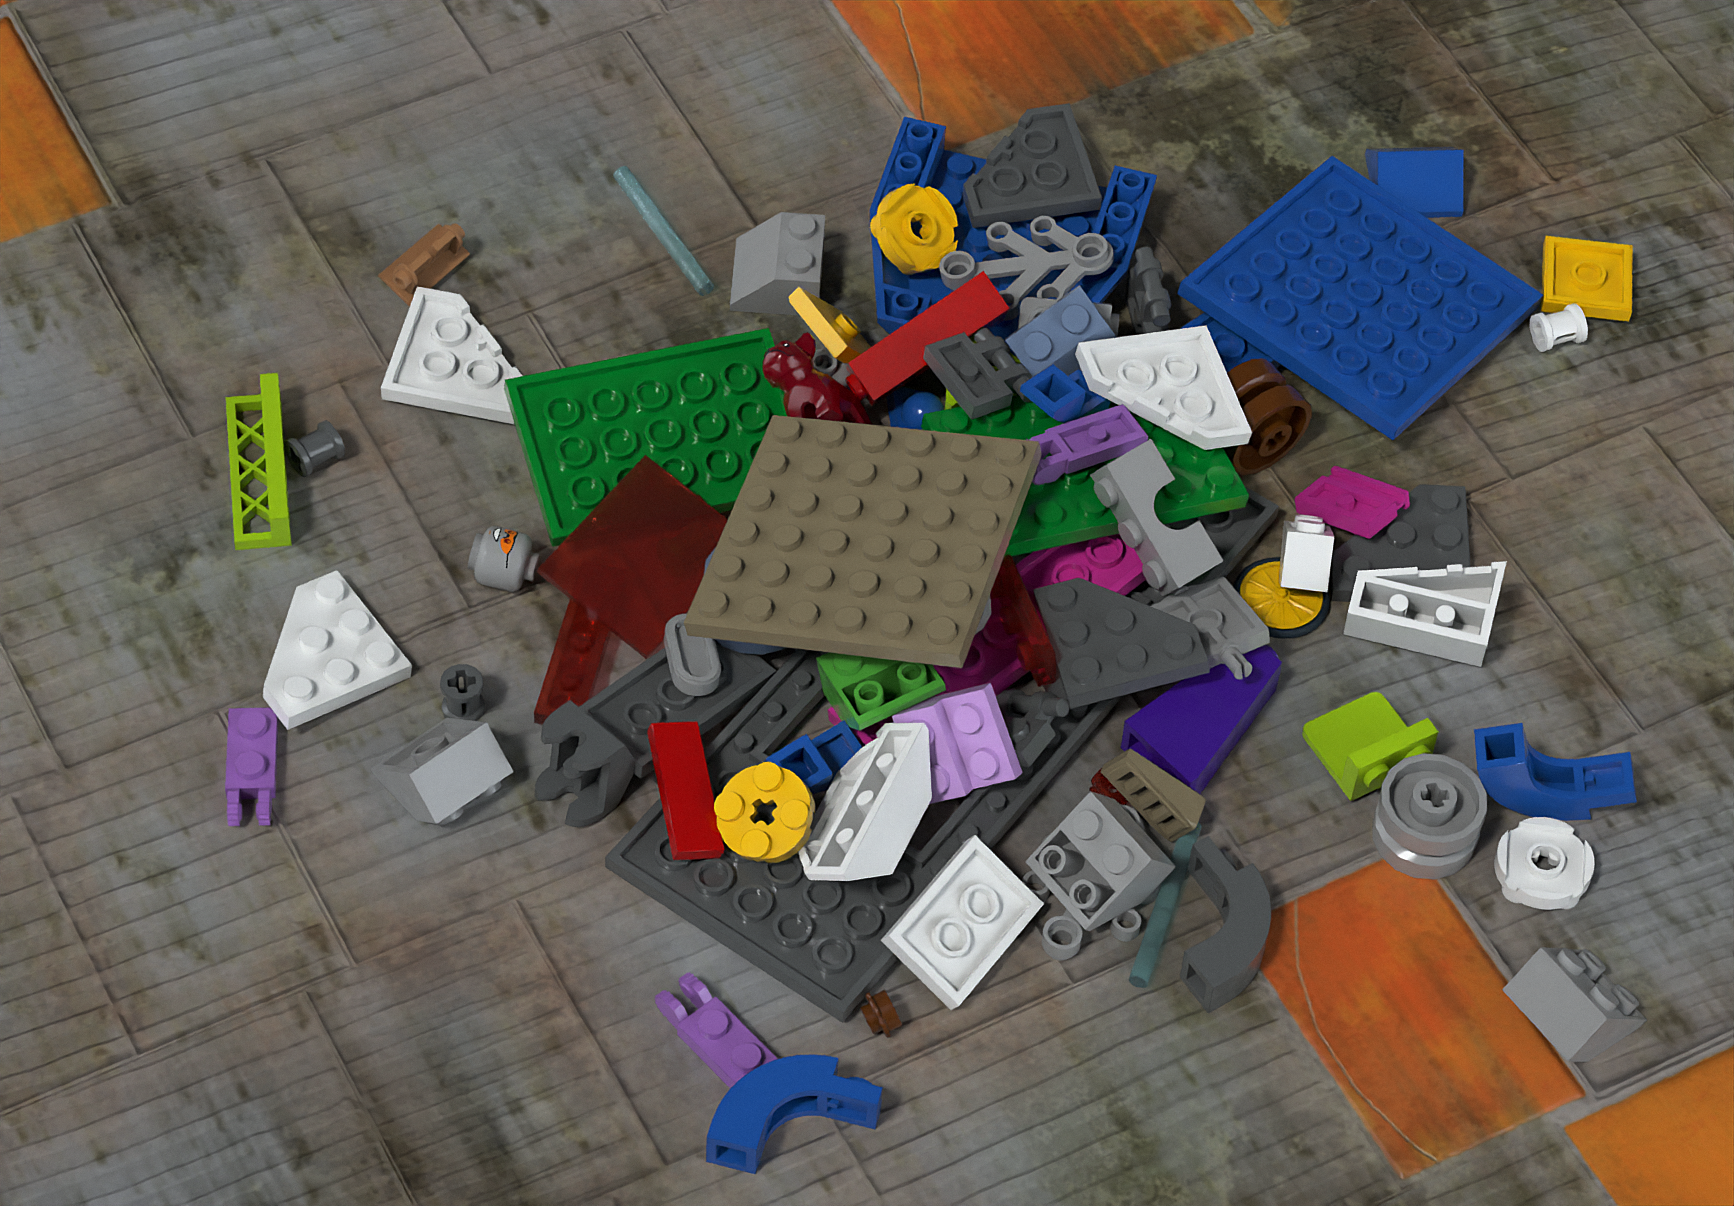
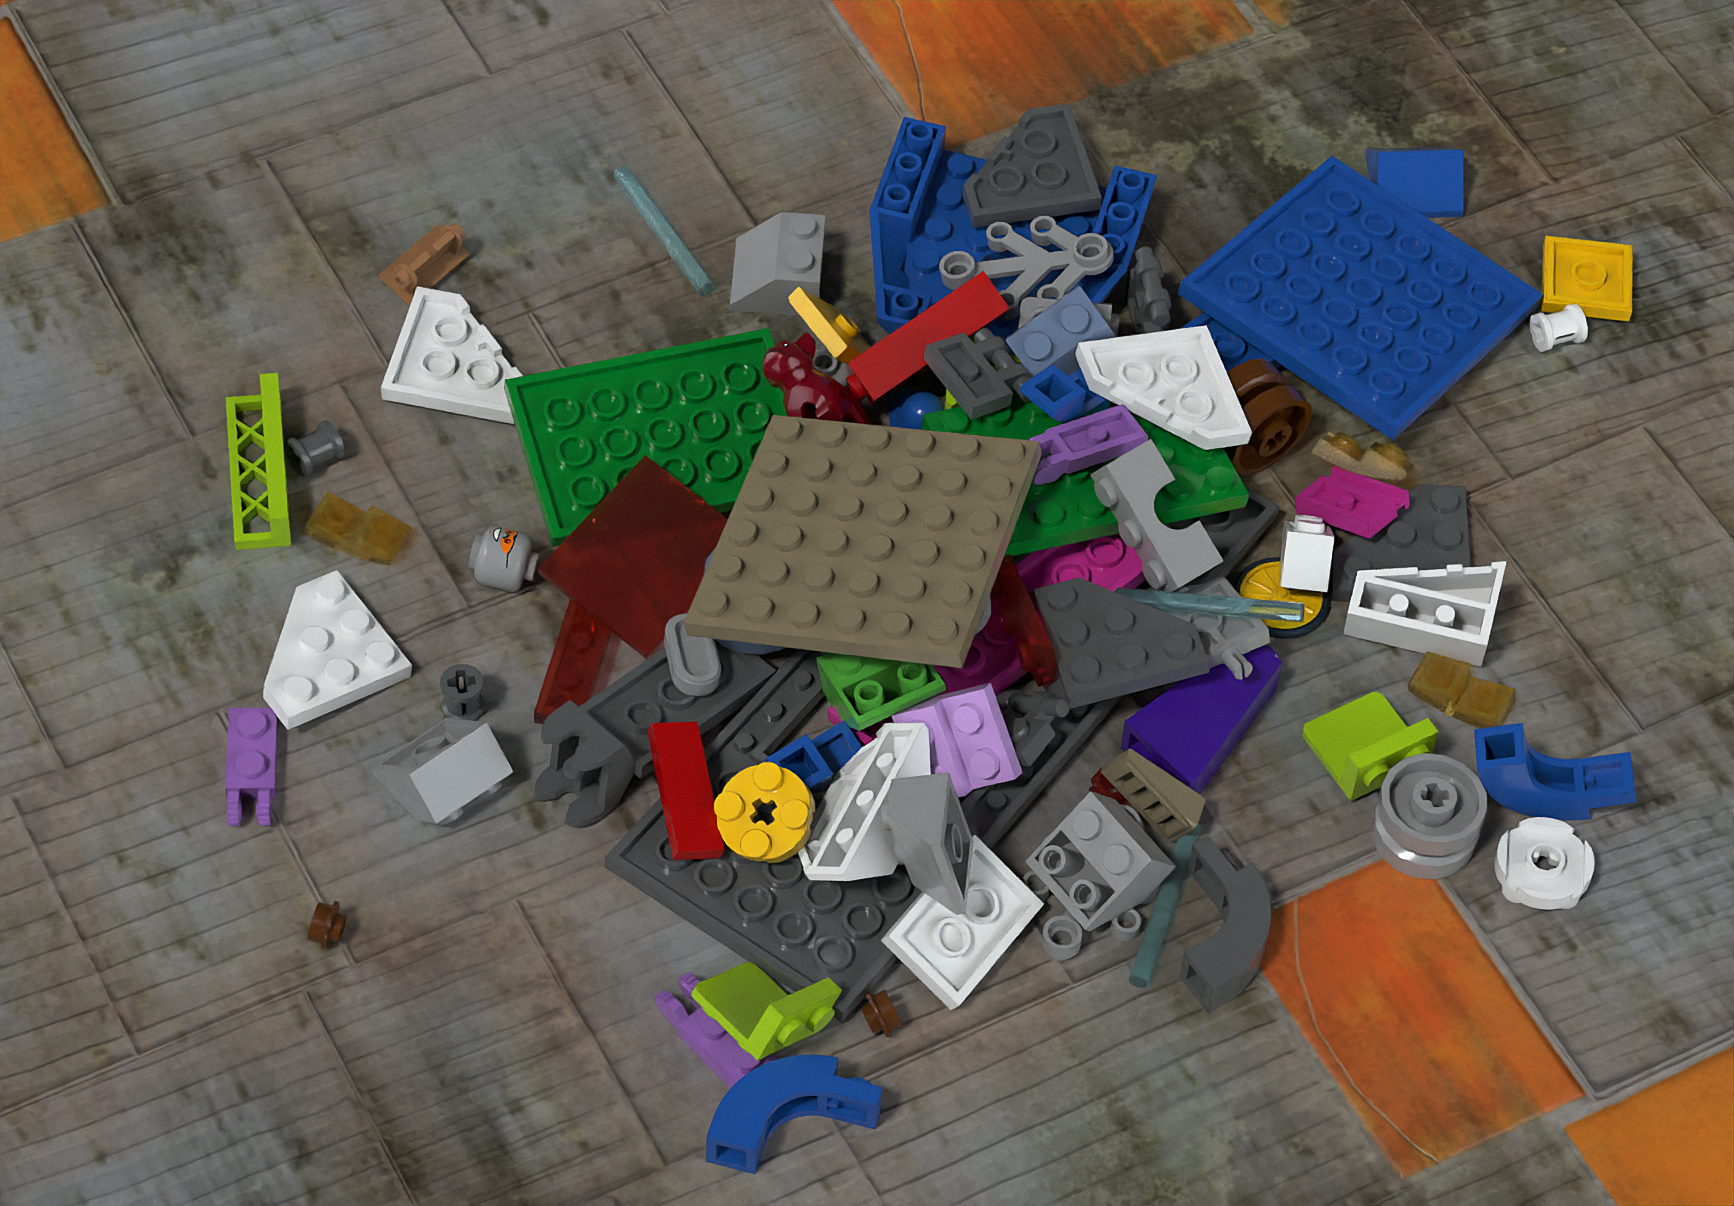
(327, 924): none -> reddish brown plate
(348, 529): none -> clear yellow slope
(760, 1012): none -> lime bracket
(894, 230): yellow plate -> none
(931, 837): none -> light grey slope
(1217, 604): none -> clear light blue bar
(1379, 461): none -> clear yellow slope
(1452, 690): none -> clear yellow slope
(1574, 1002): light grey slope -> none

